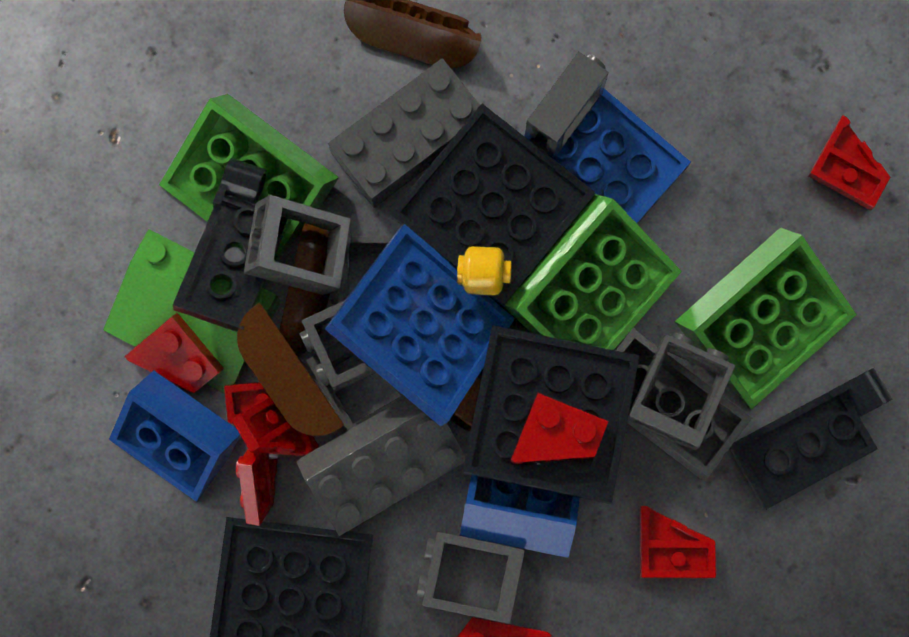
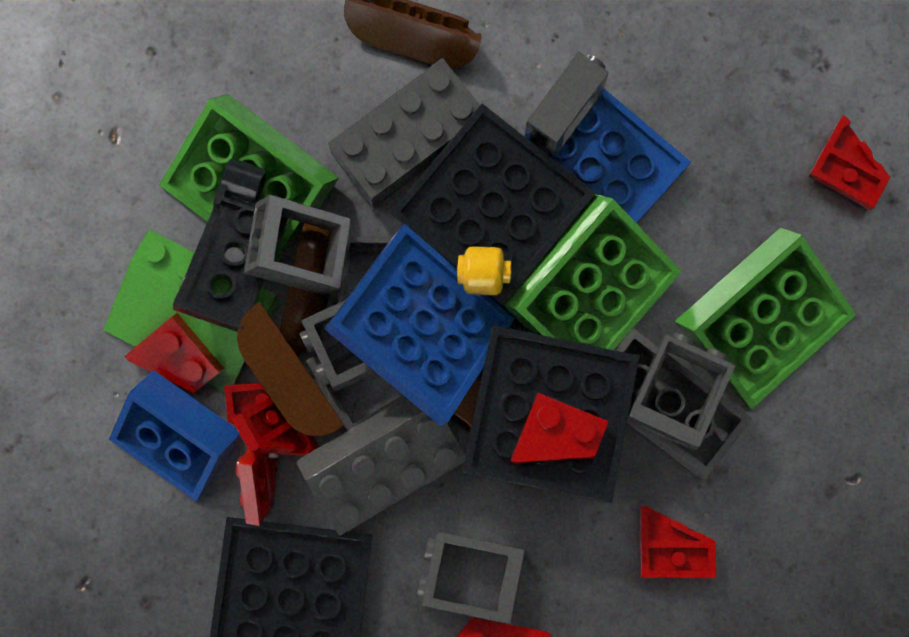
(520, 516): blue slope -> none
(832, 419): black hinge -> none

